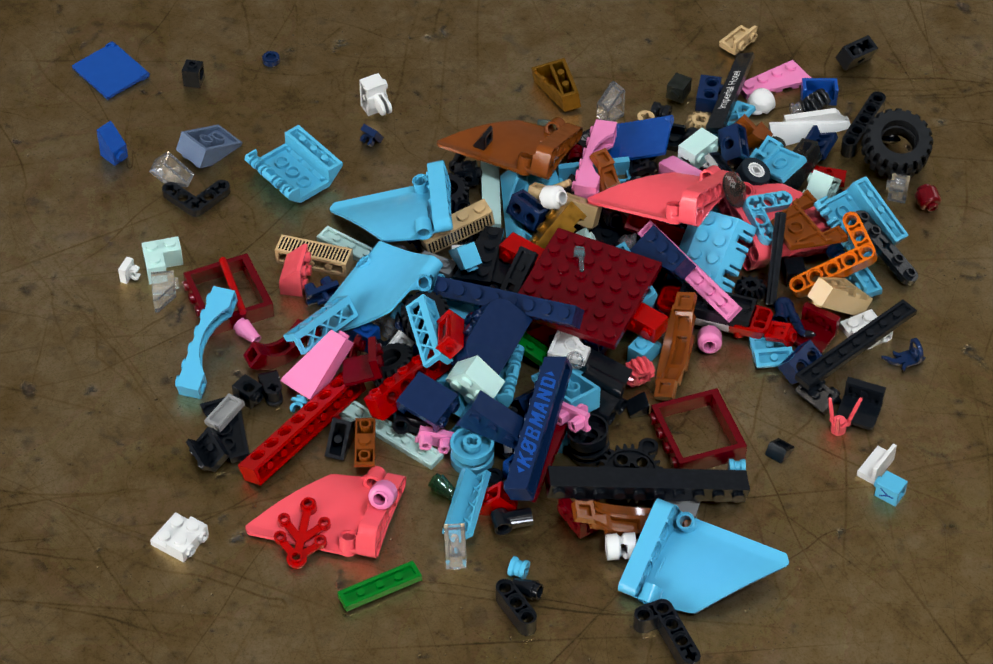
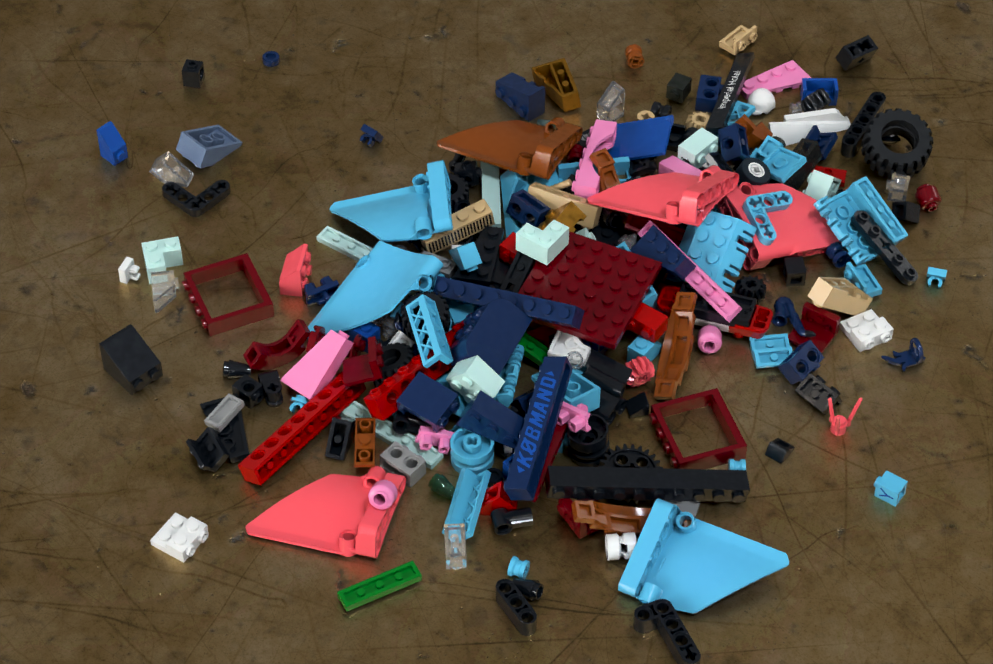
(110, 70): blue piece -> none
(130, 360): none -> black slope
(219, 308): medium azure arch -> none
(232, 285): red bar -> none
(235, 369): none -> black cone
(246, 330): bright pink cone -> none
(297, 167): medium azure slope -> none
(302, 535): red plant -> none
(317, 319): medium azure fence -> none
(324, 256): tan brick -> none
(374, 96): white brick -> none
(402, 461): none -> light grey brick
(450, 334): red window -> none
(484, 139): black slope -> none
(521, 95): none -> dark blue wedge
(542, 244): none -> light aqua brick
(553, 196): white head -> none
(579, 251): clear light blue hand -> none
(634, 56): none -> dark orange wheel
(649, 443): black tile -> none
(734, 189): clear smoke dish -> none
(775, 258): black axle -> none
(781, 333): red bracket -> none
(802, 231): dark orange wing -> none
(840, 261): orange beam -> none
(855, 344): black tile -> none
(870, 407): black bracket -> none
(877, 463): white panel -> none
(906, 211): none -> black panel
(936, 274): none -> medium azure tile

